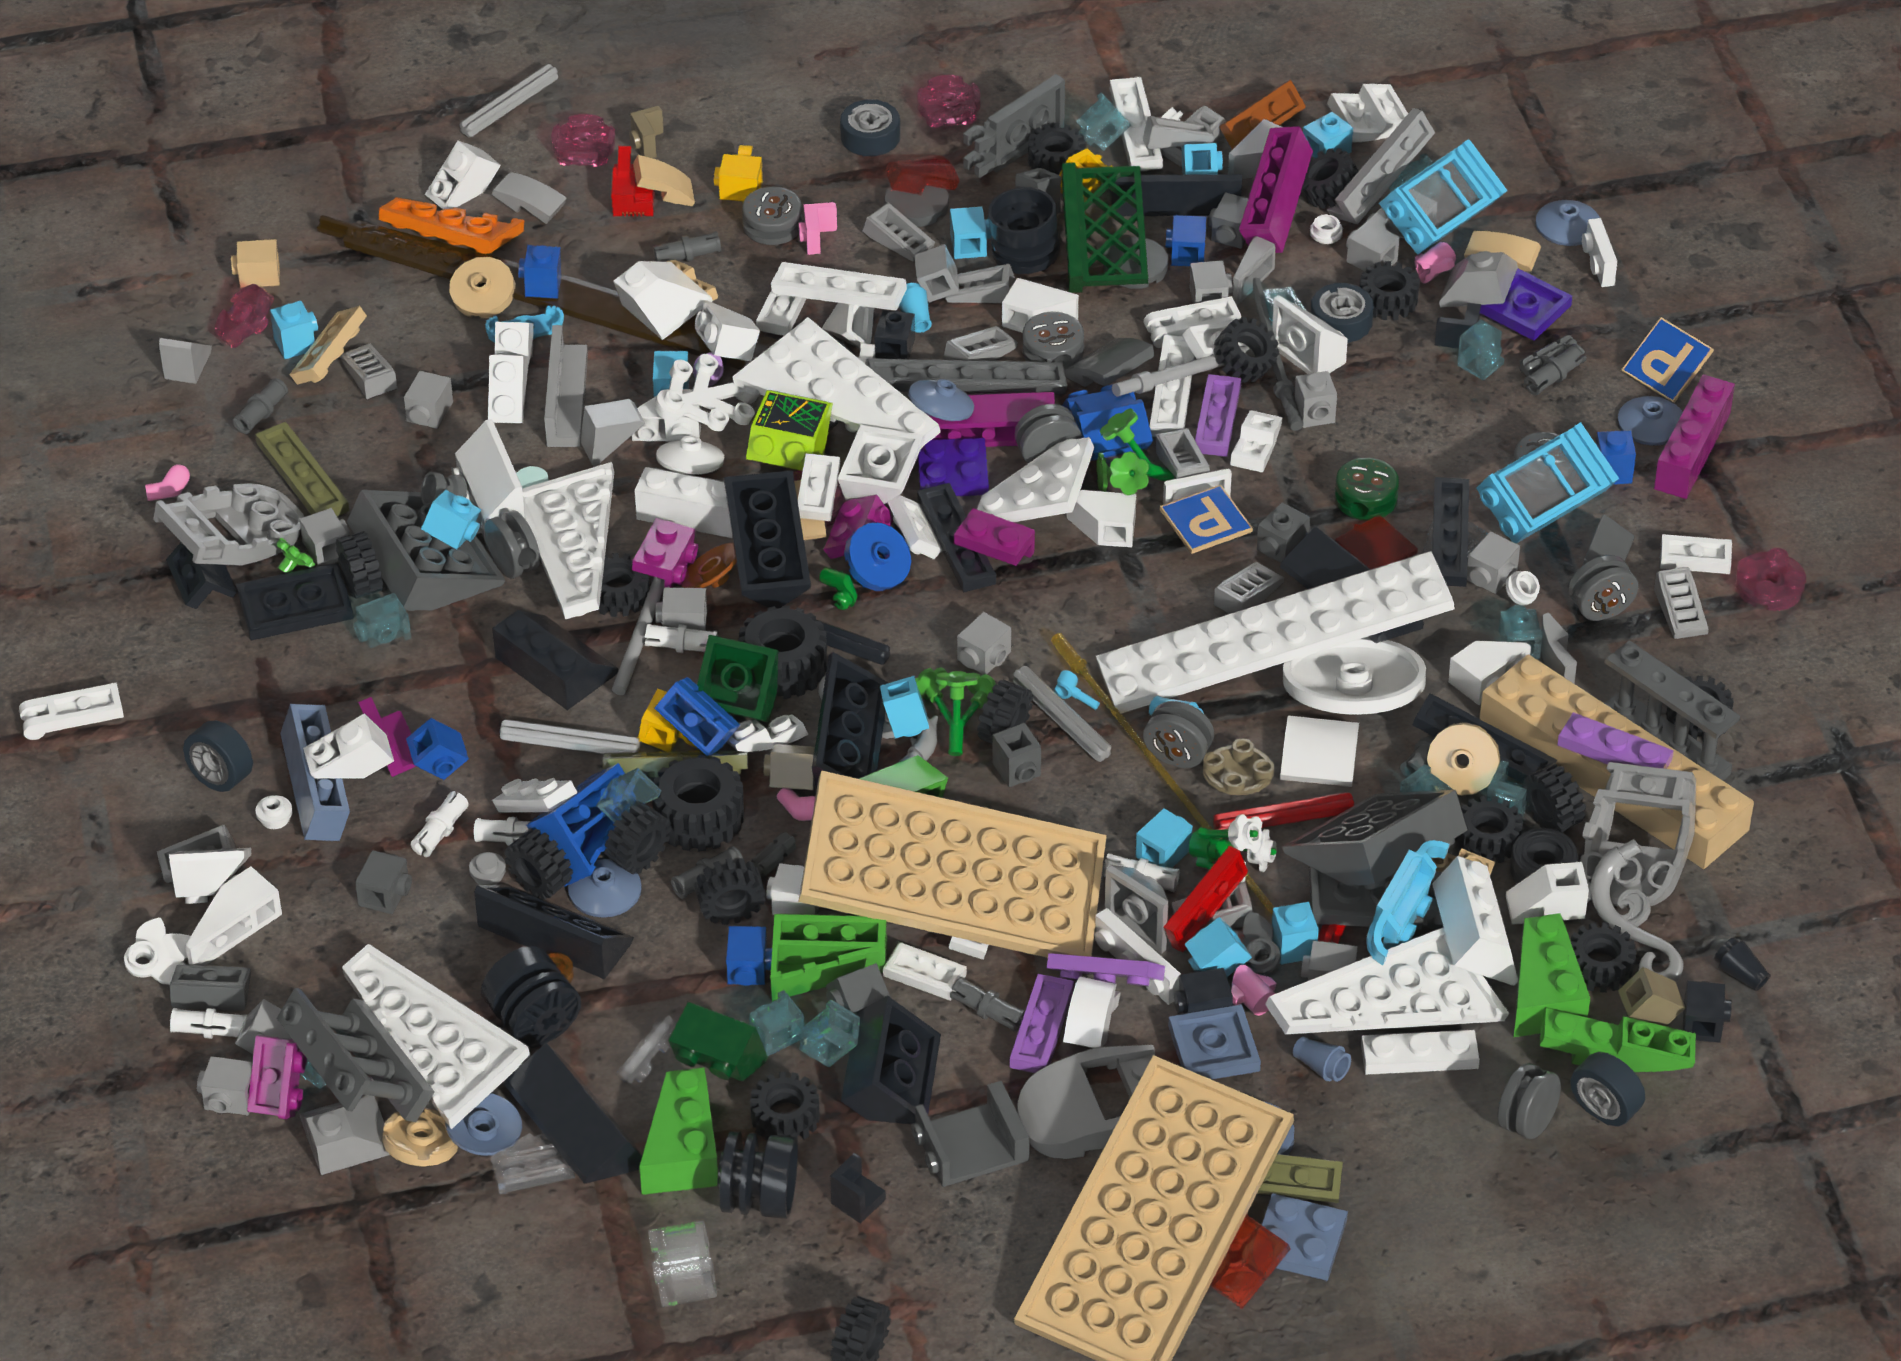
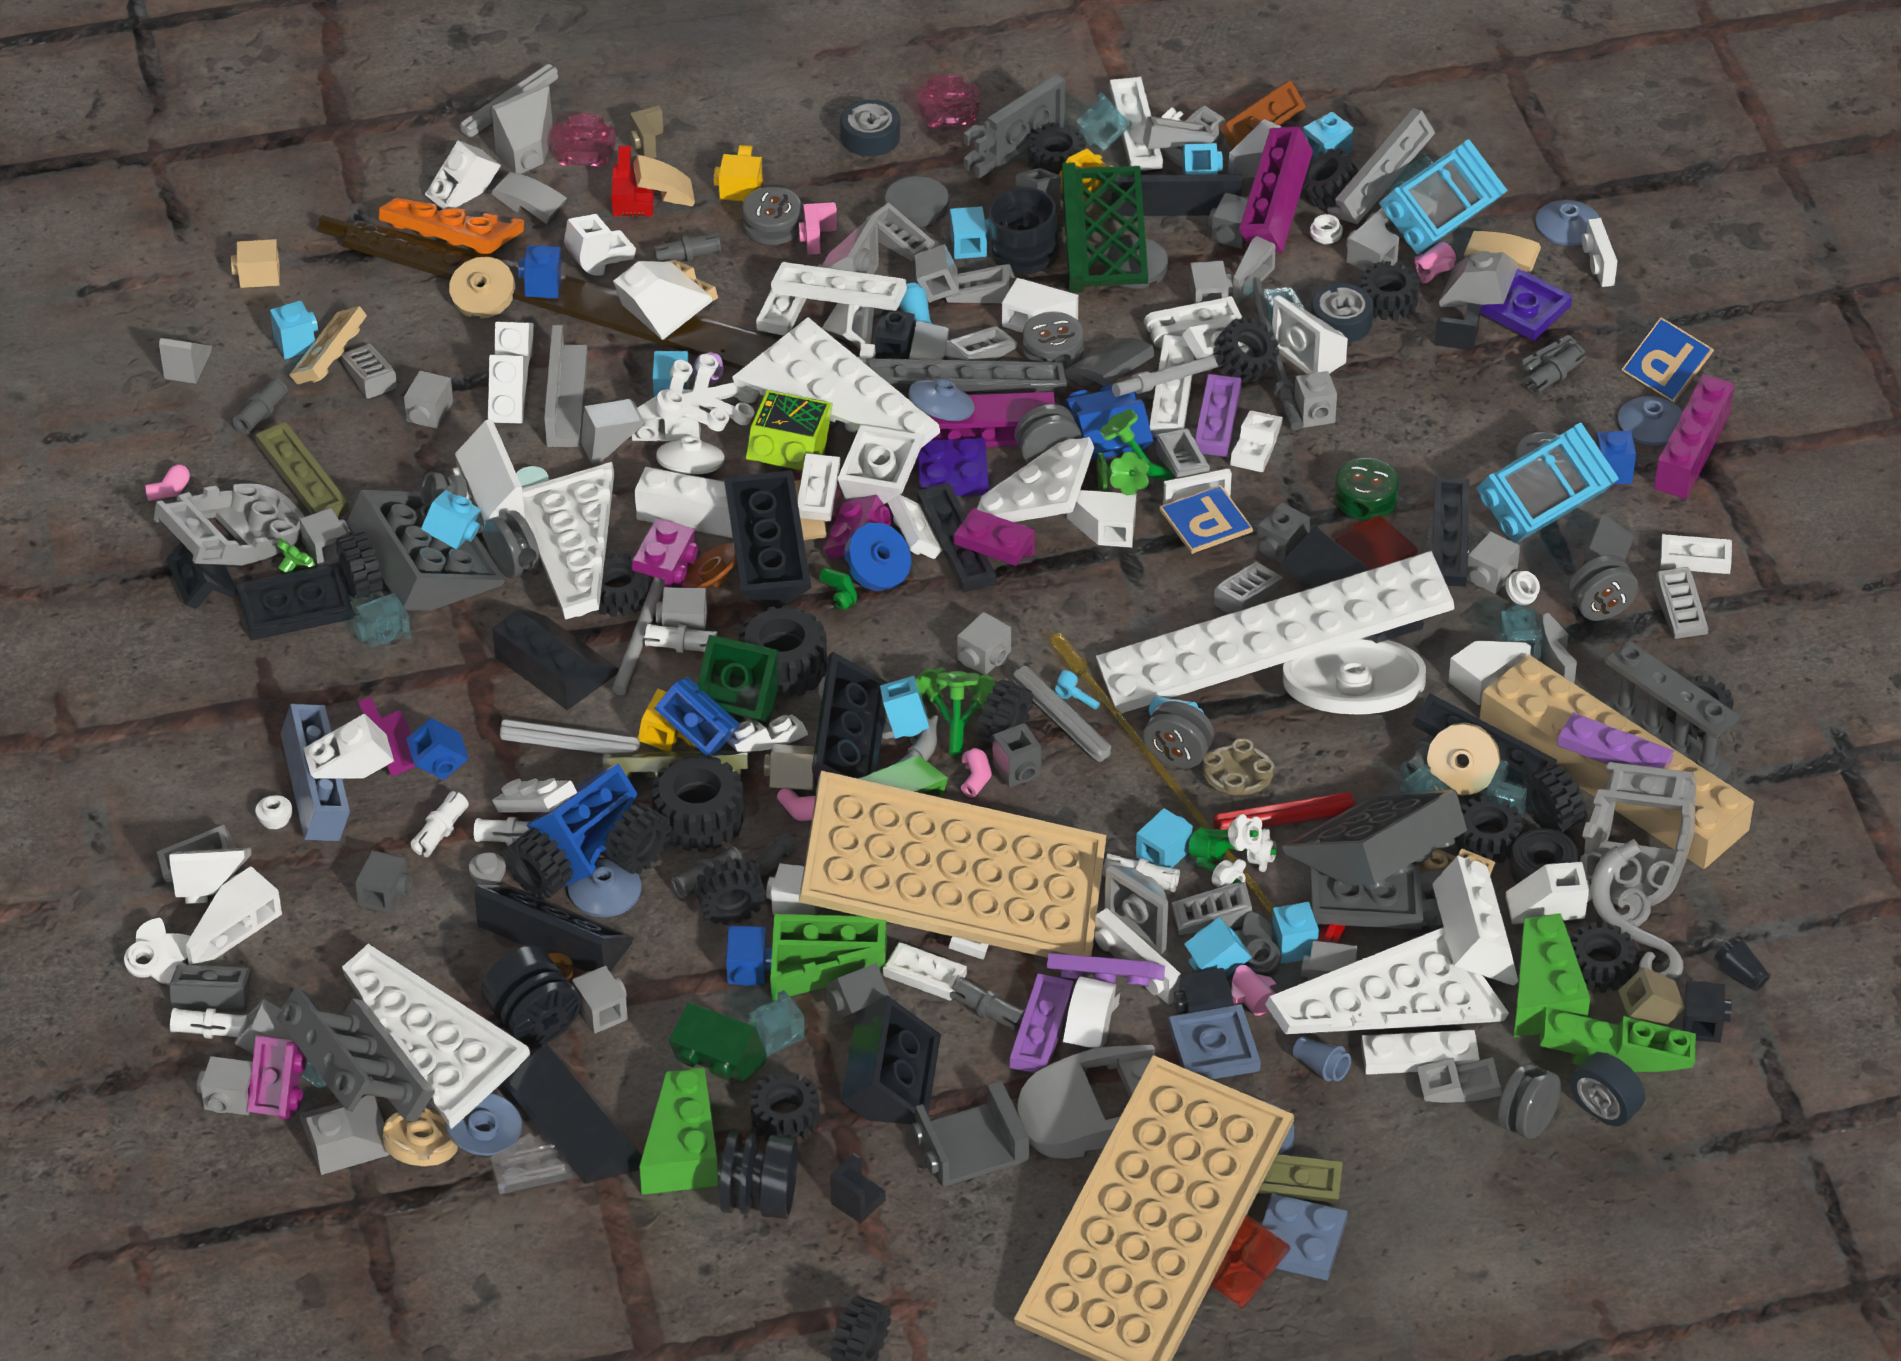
(70, 710): white plate -> none
(218, 756): black wheel -> none
(245, 316): clear pink plate -> none
(523, 129): none -> light grey slope
(542, 322): medium azure piece -> none
(595, 244): none -> white brick
(601, 999): none -> light grey brick
(625, 792): clear light blue panel -> none
(638, 1063): clear wing -> none
(683, 1263): clear brick -> none
(726, 332): white slope -> none
(830, 1034): clear light blue brick -> none
(856, 644): black axle -> none
(857, 251): none -> light grey slope
(916, 173): clear red slope -> none
(928, 341): none -> dark grey slope
(980, 771): none -> bright pink arm
(1187, 240): blue brick -> none
(1206, 898): red tile -> none
(1319, 751): white slope -> none
(1371, 113): white slope -> none
(1404, 900): medium azure plate -> none
(1463, 1083): none -> light grey slope
(1480, 350): clear light blue brick -> none
(1773, 565): clear pink plate -> none

